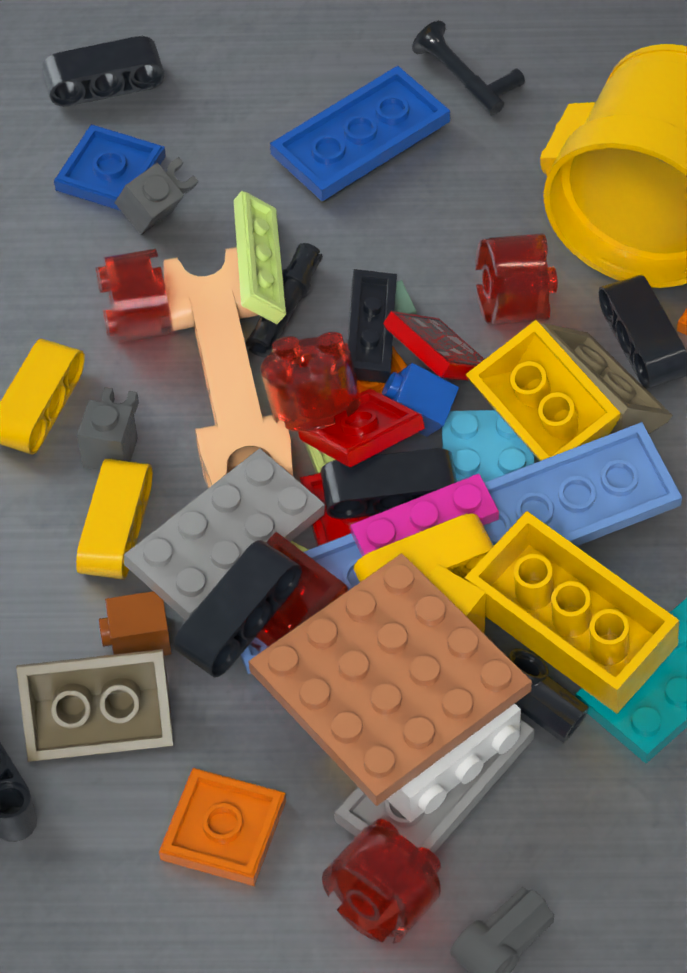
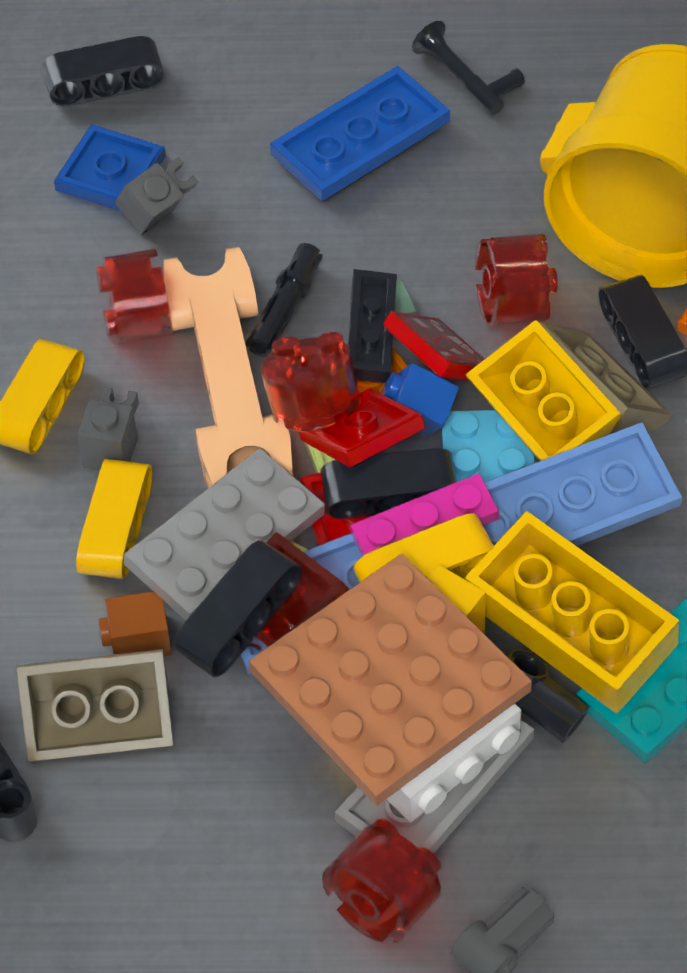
(223, 826): orange tile -> none
(259, 257): yellowish green tile -> none

